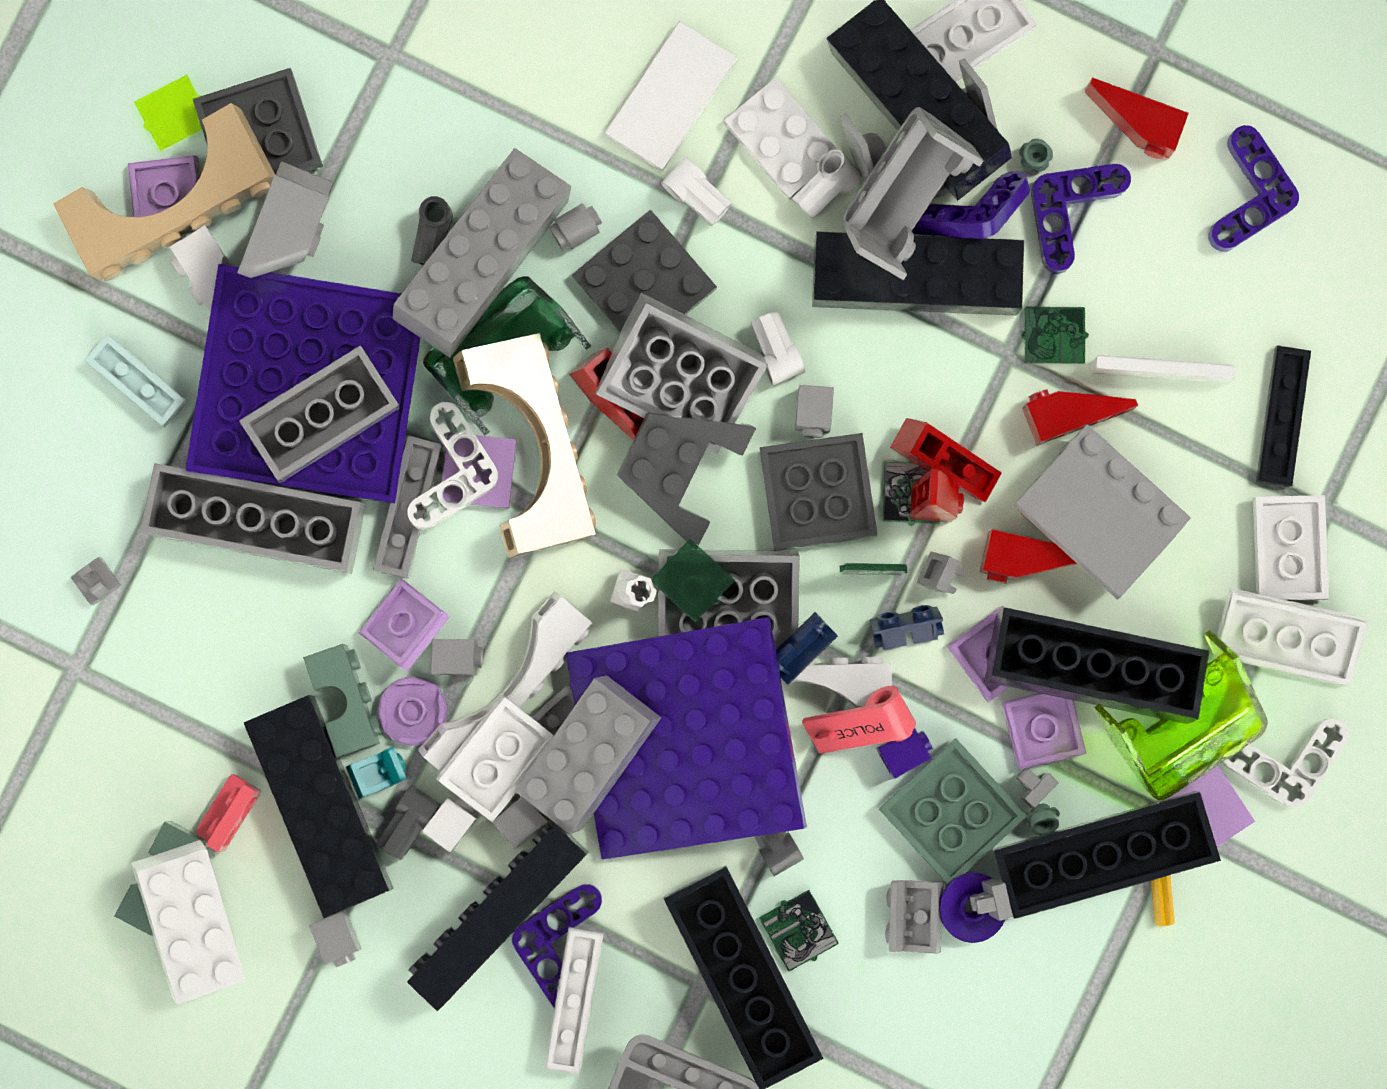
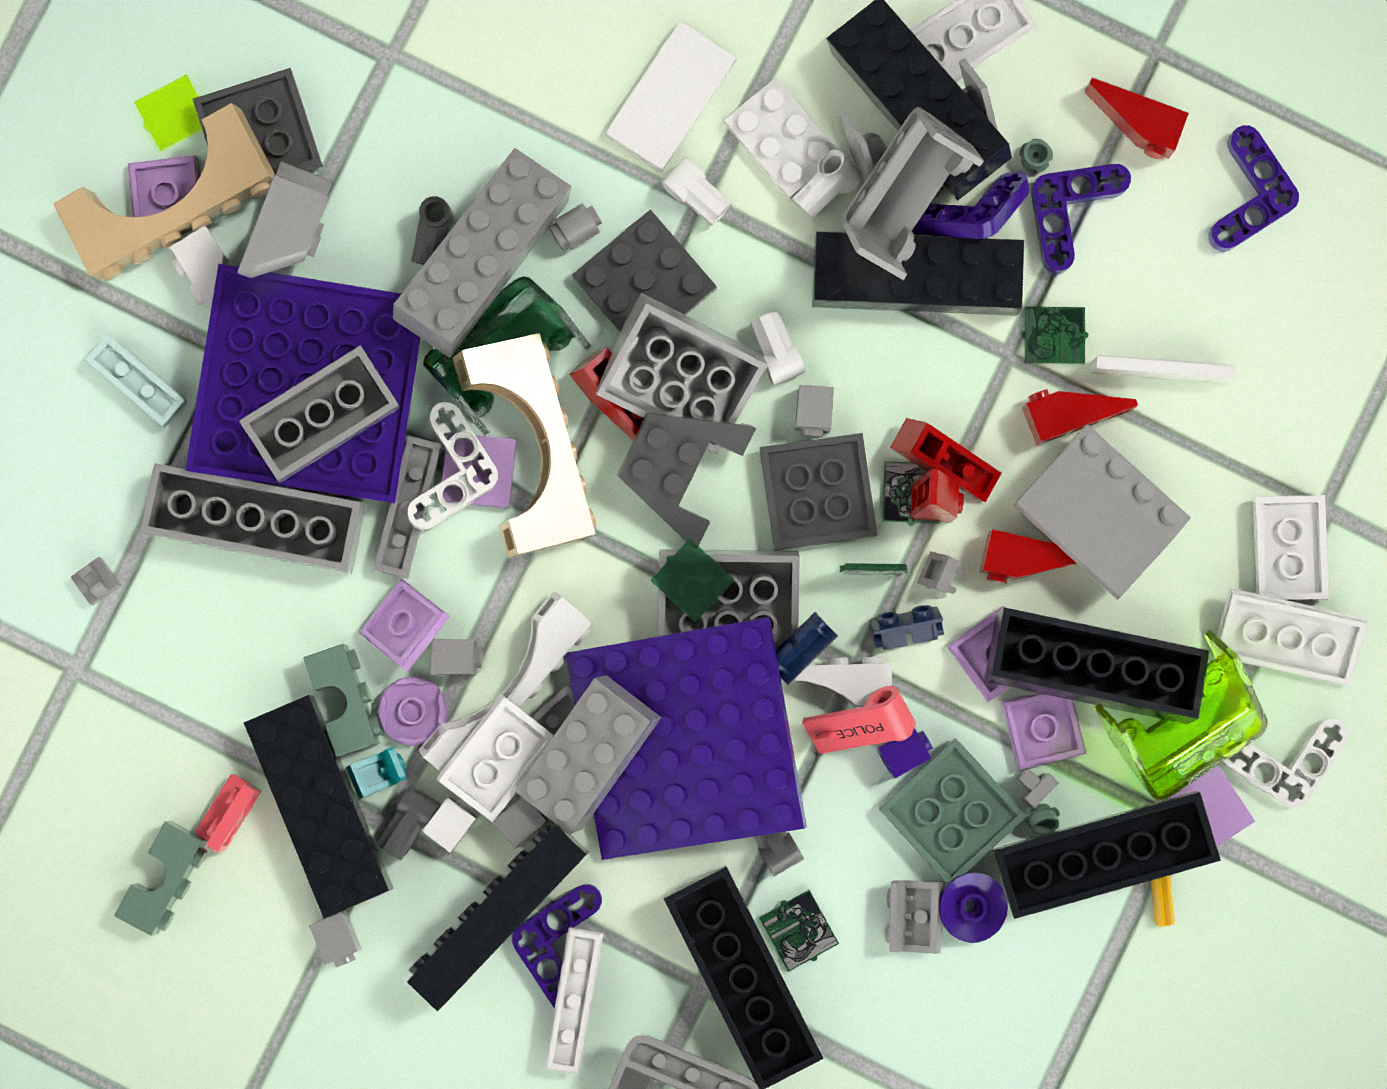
(188, 921): white brick -> none
(632, 591): white piece -> none
(992, 900): light grey tile -> none
(1283, 416): black tile -> none

